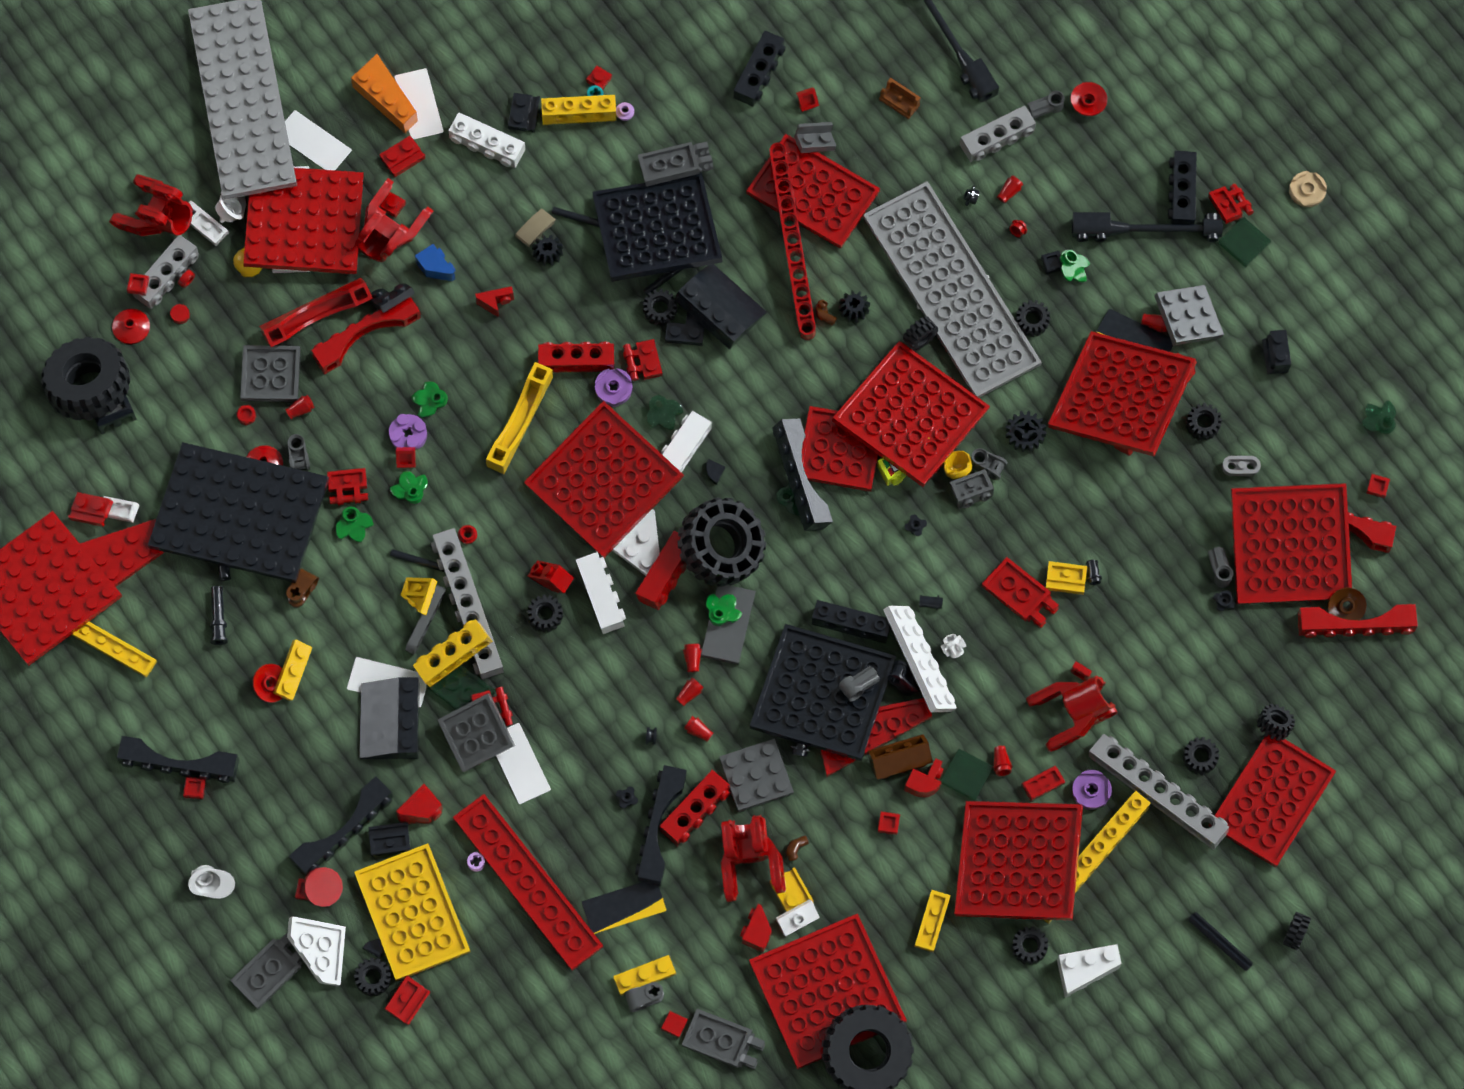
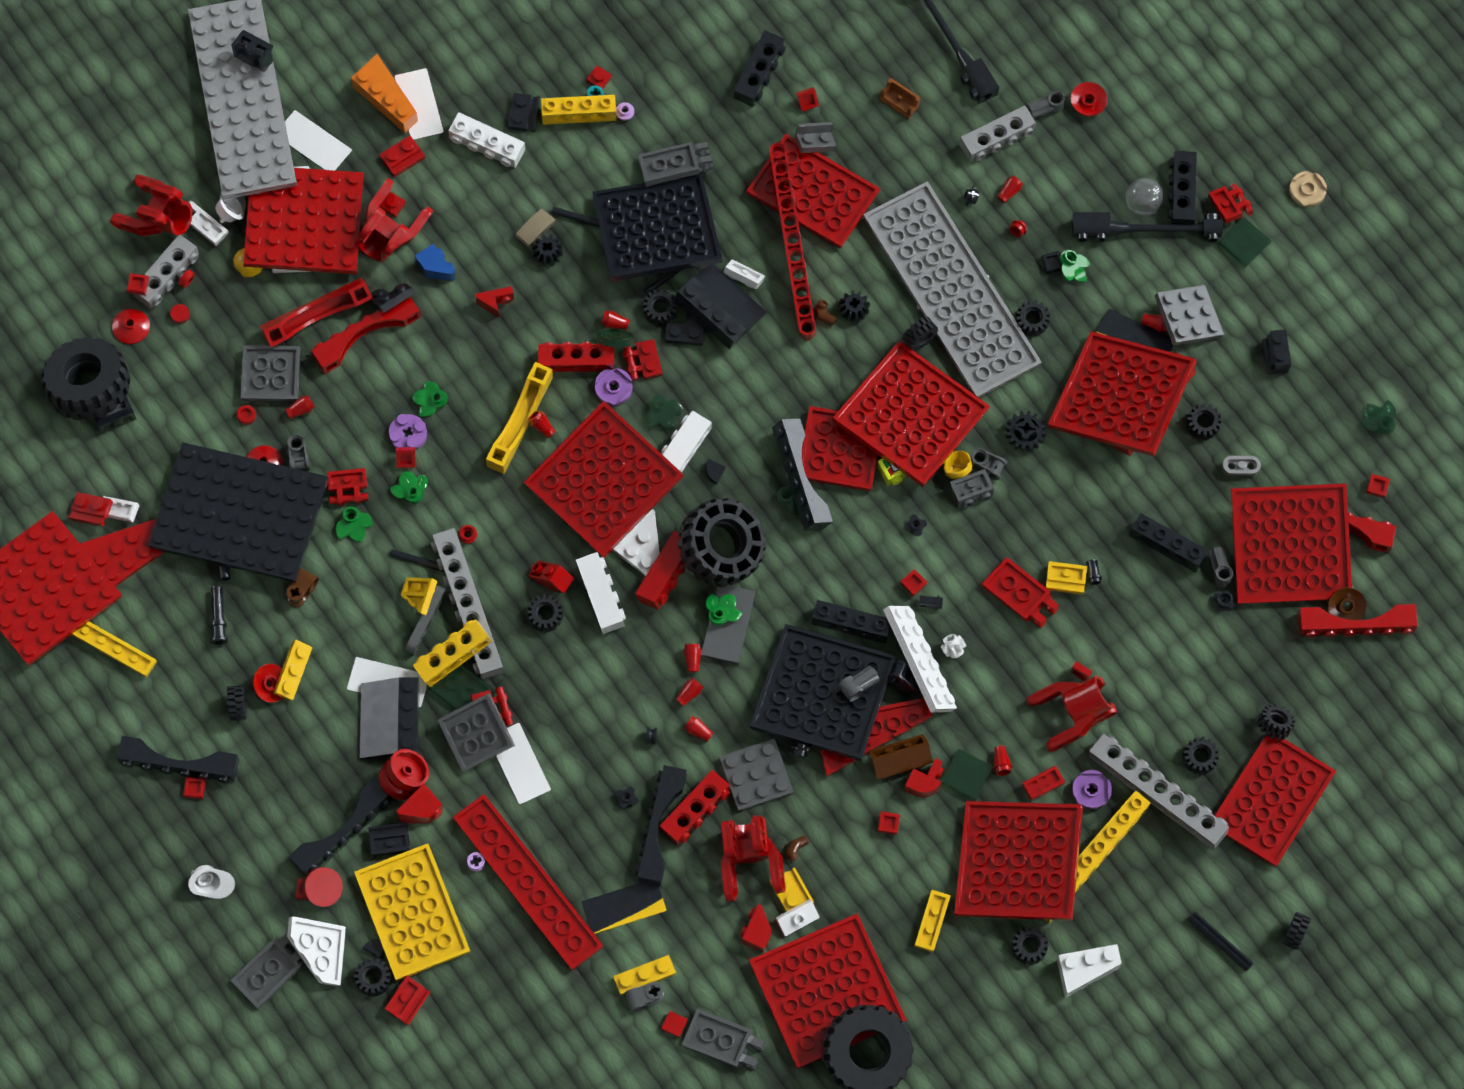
(236, 703): none -> black tyre
(252, 50): none -> black window
(403, 774): none -> red wheel
(541, 423): none -> red cone
(614, 320): none -> red cone
(620, 338): none -> clear green tile
(744, 274): none -> white plate
(913, 582): none -> red plate
(1144, 196): none -> clear cylinder
(1168, 542): none -> black brick

